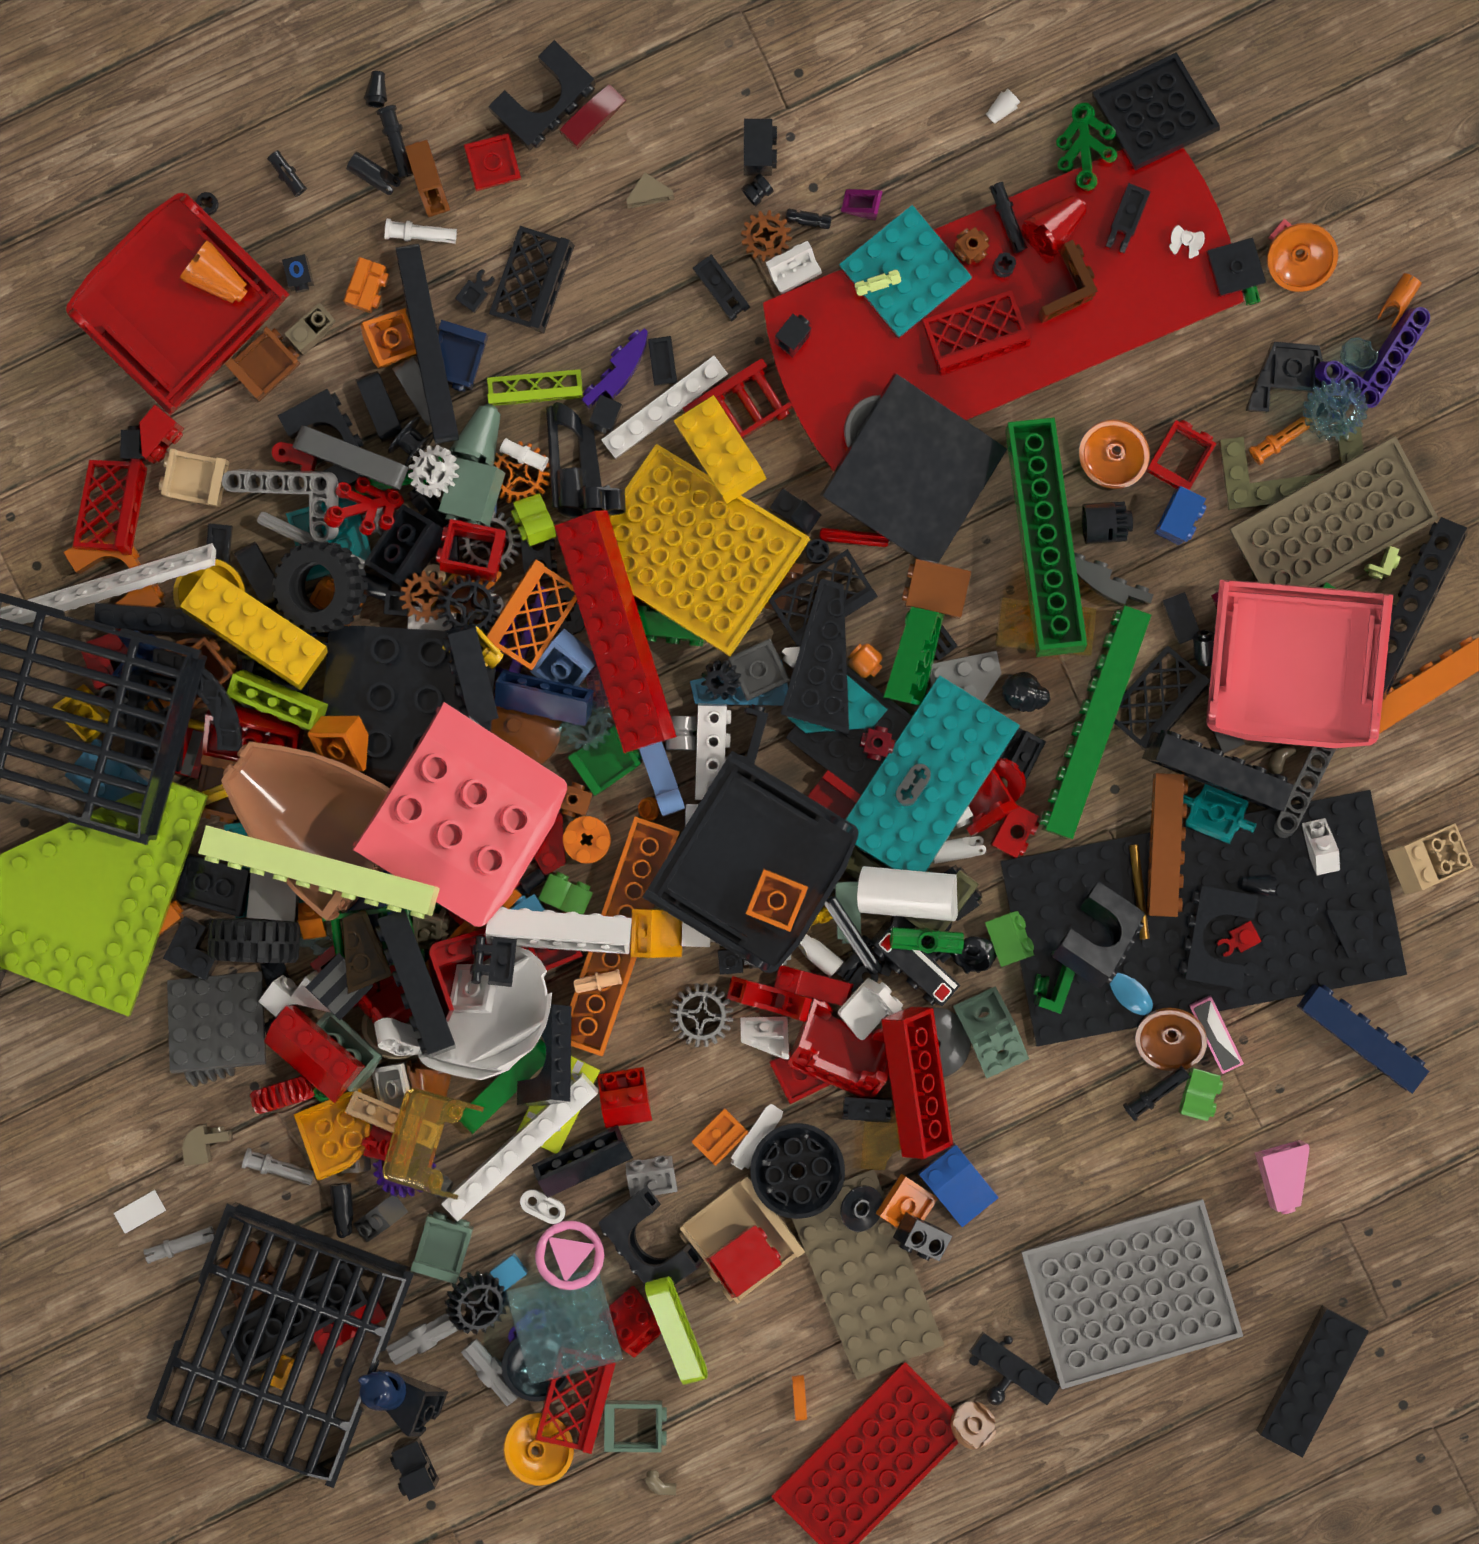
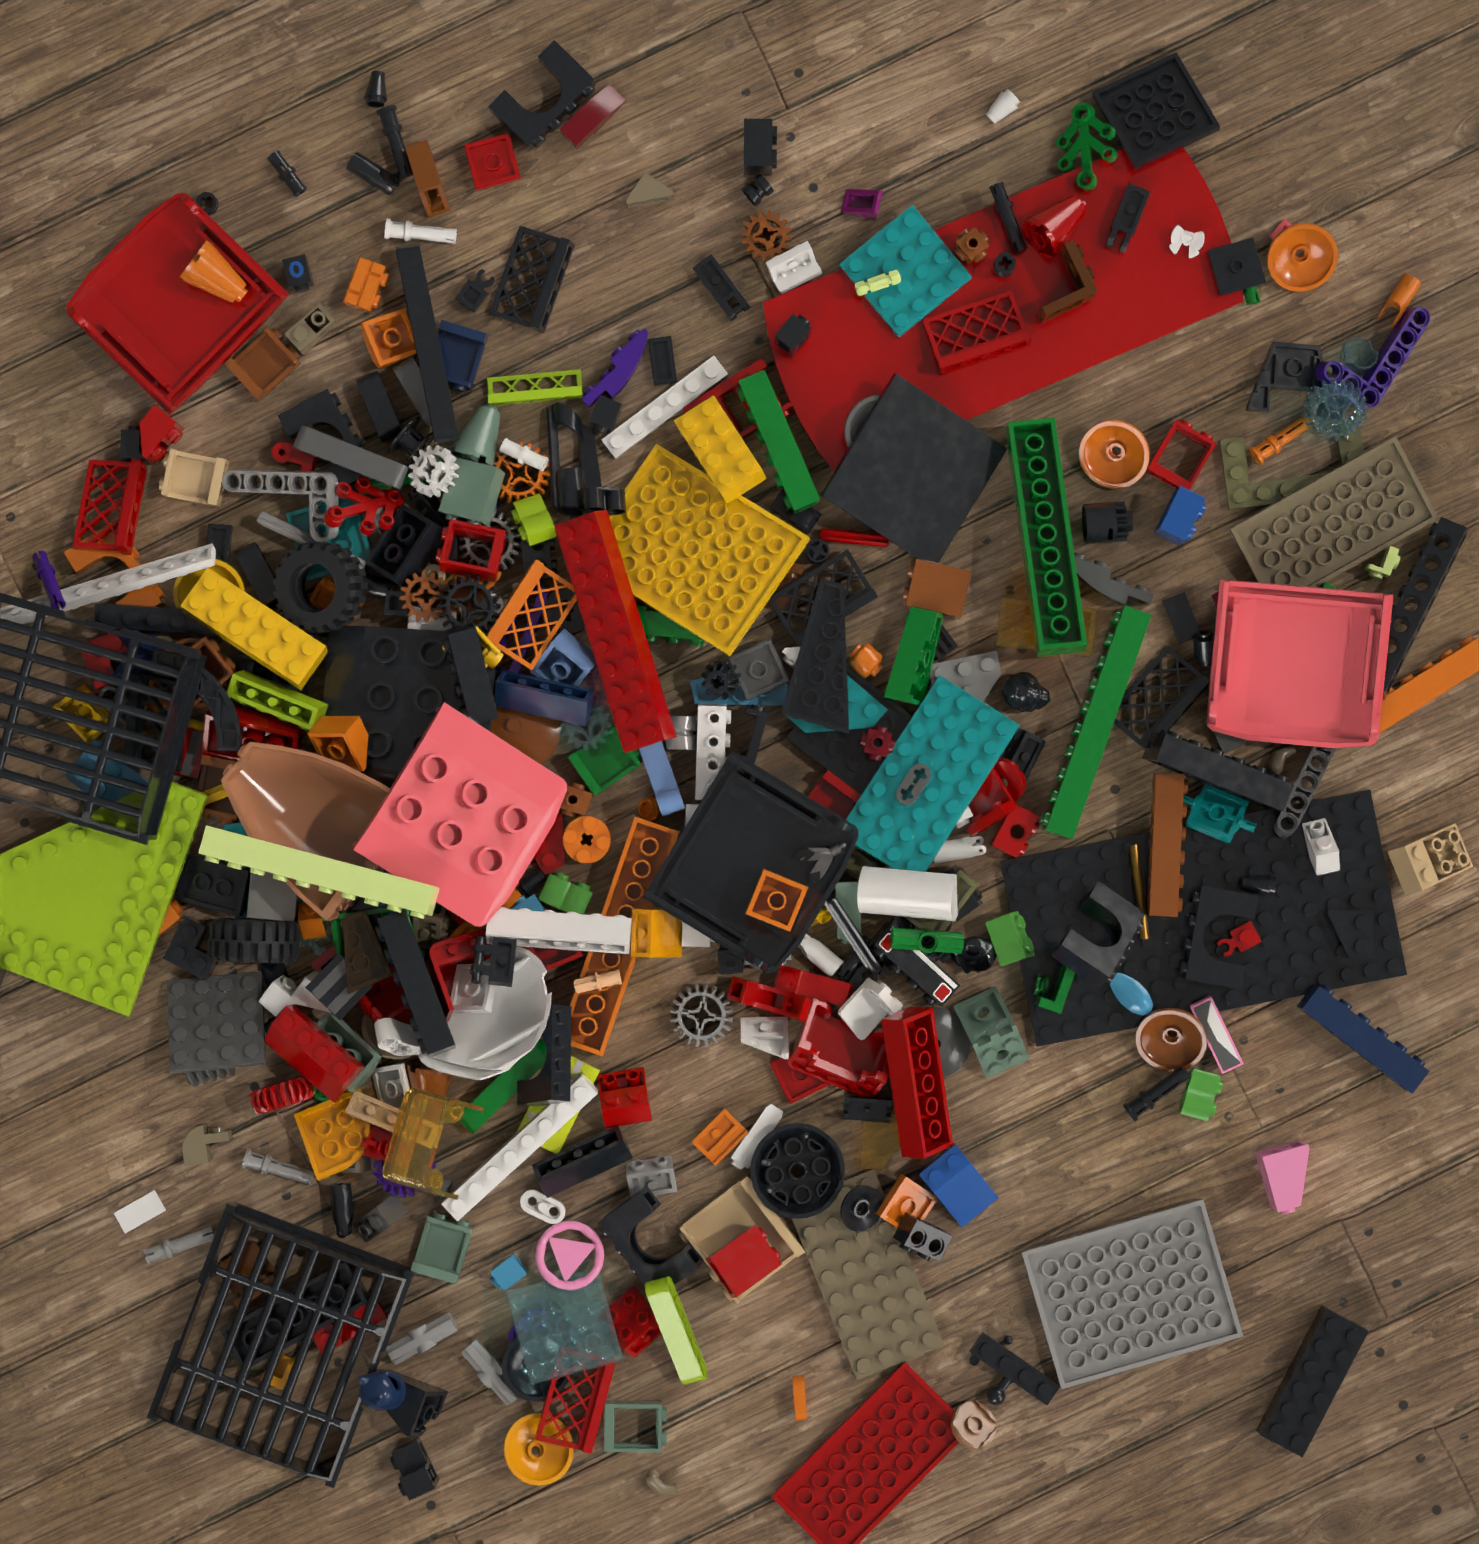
(46, 573): none -> dark purple pin
(479, 1311): black gear -> none
(779, 442): none -> green brick
(808, 218): black axle -> none
(824, 858): none -> flat silver piece

